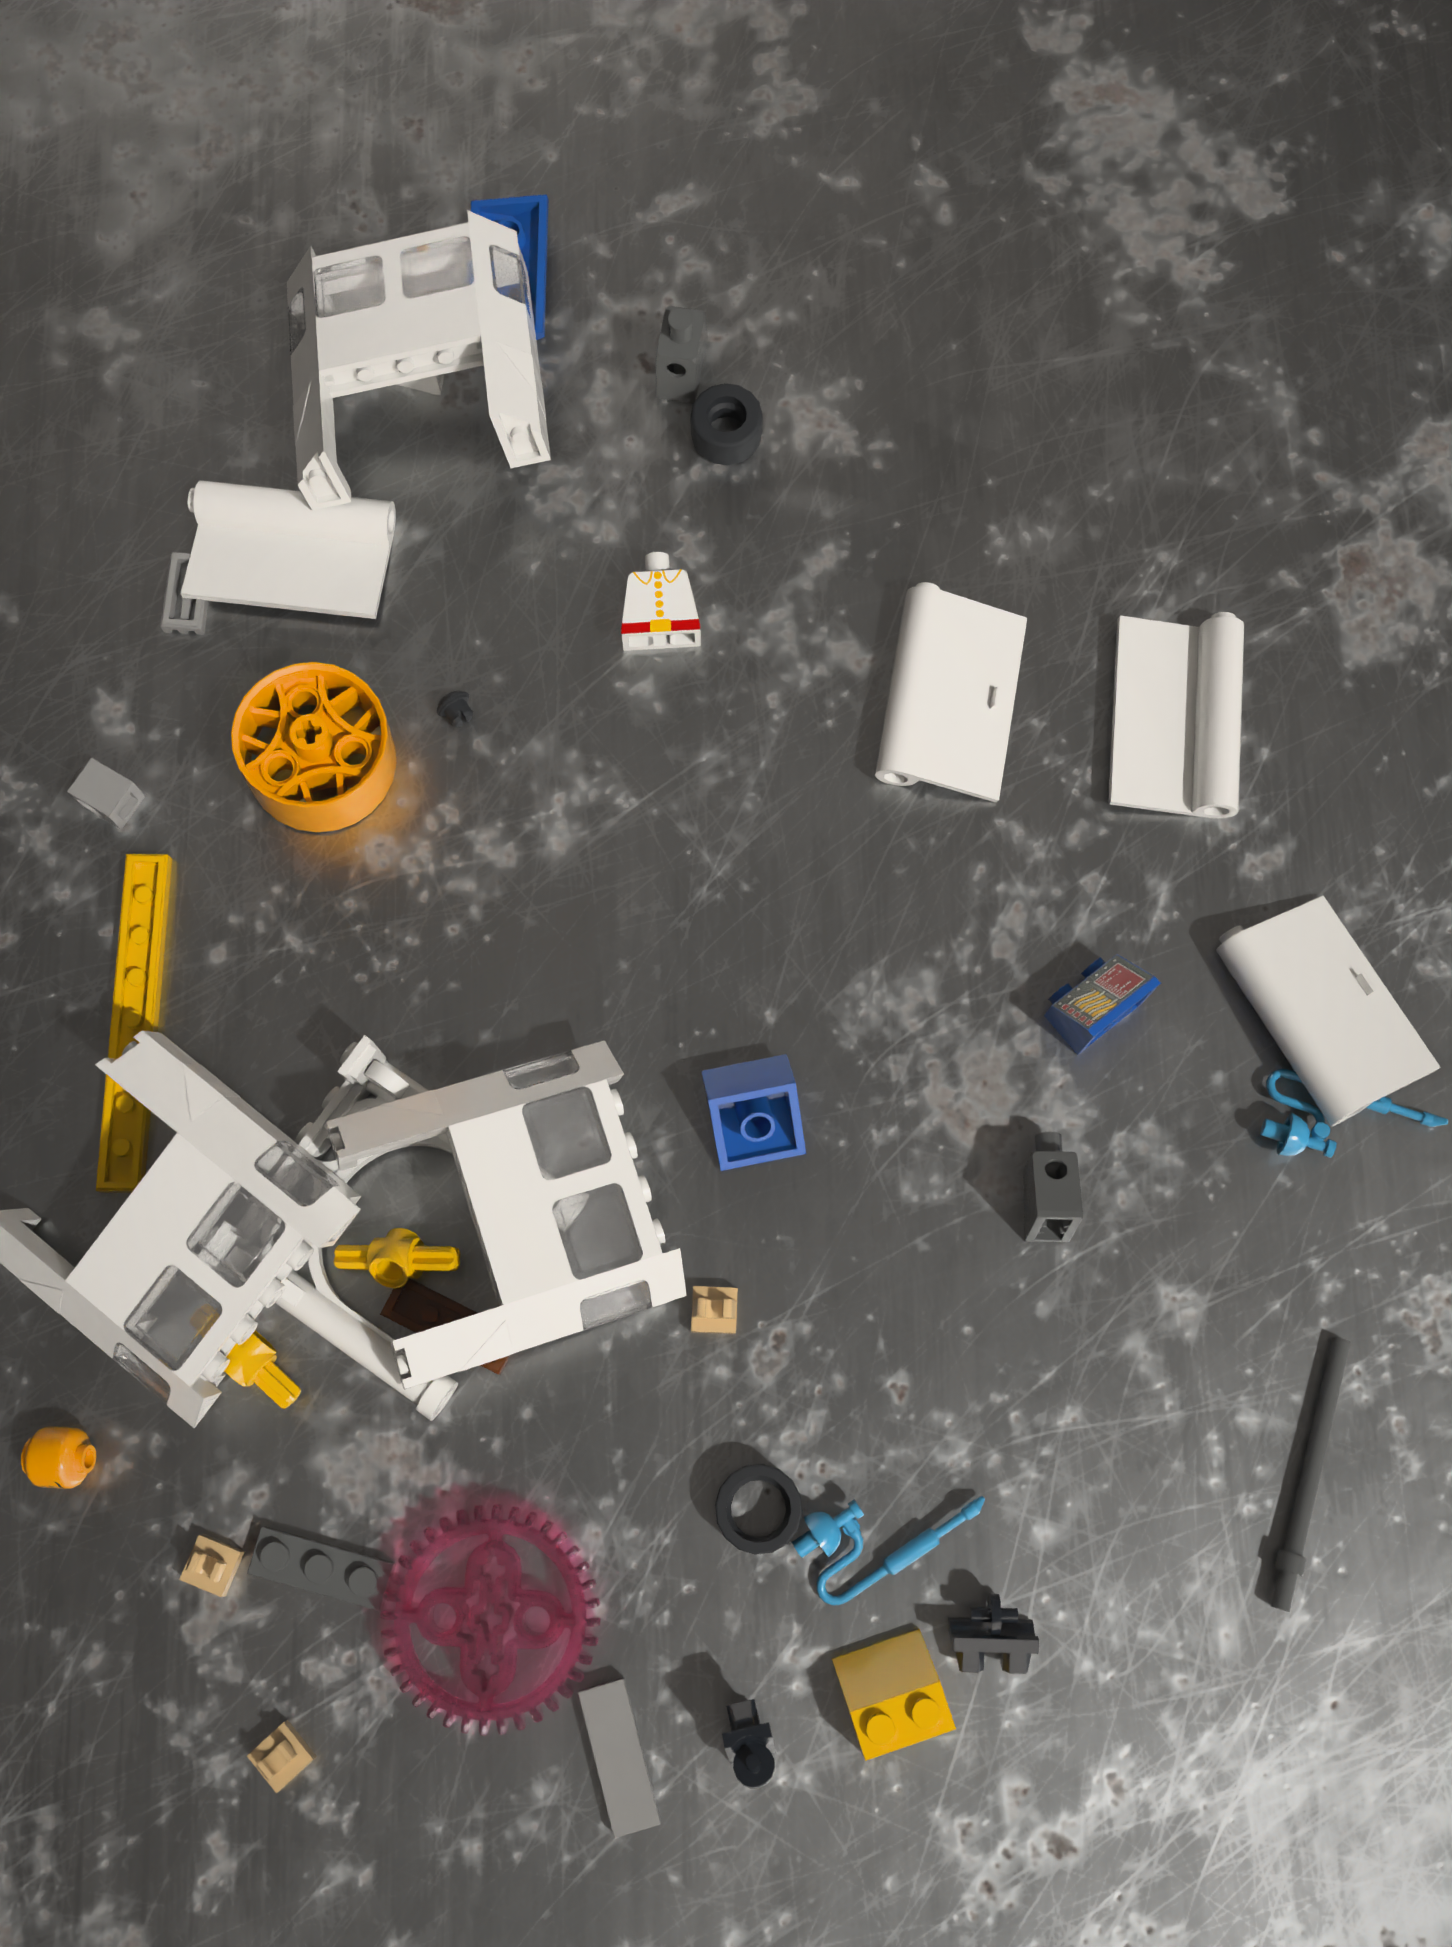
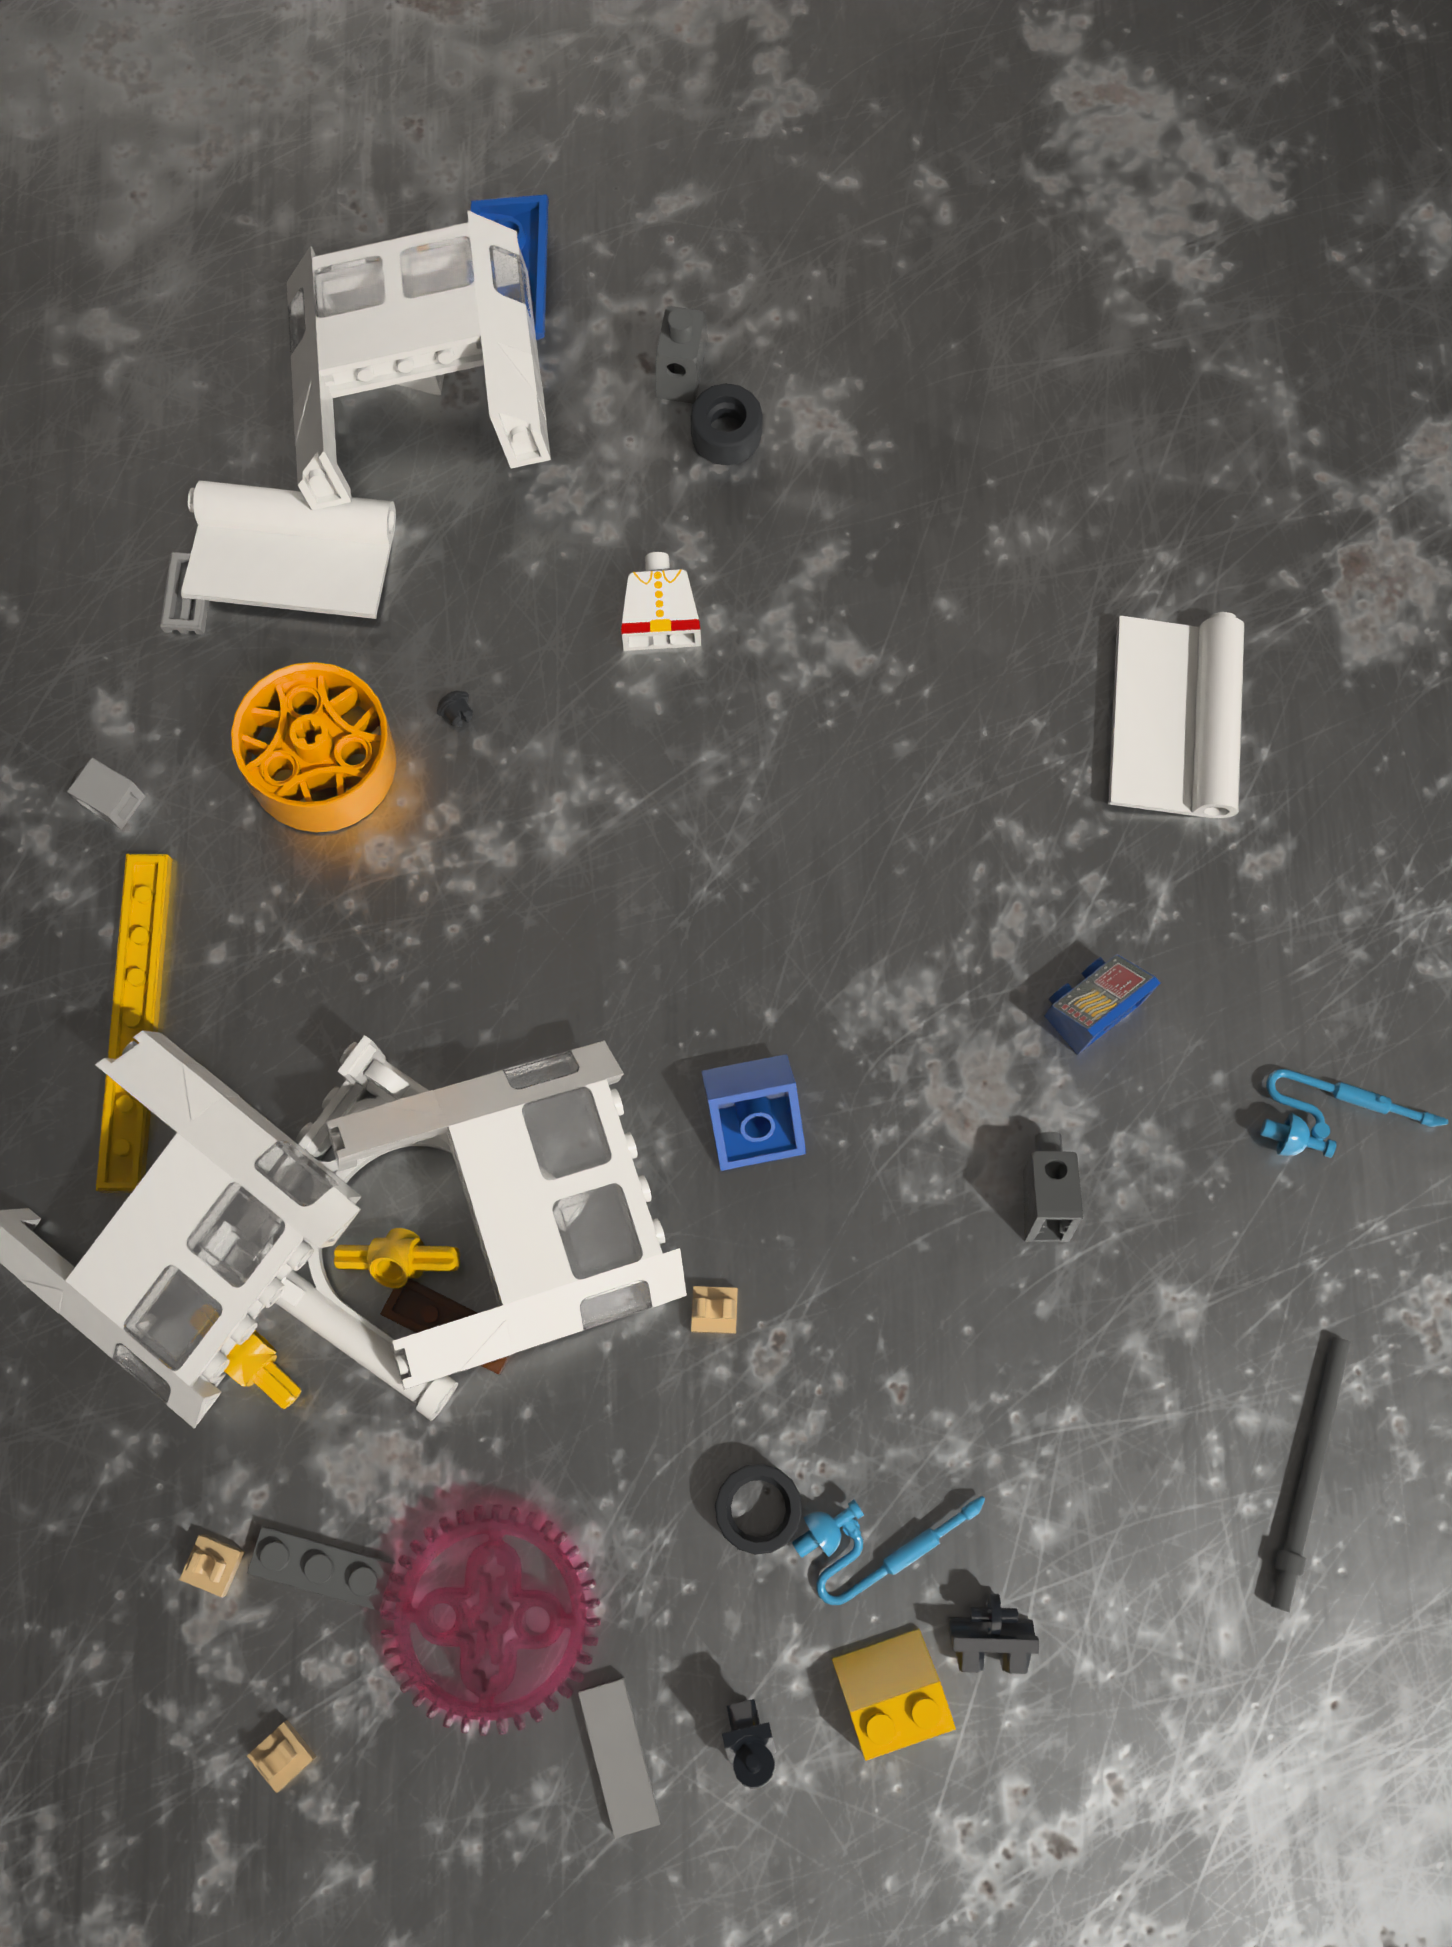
(57, 1457): light orange head -> none
(951, 693): white door -> none
(1326, 1008): white door -> none

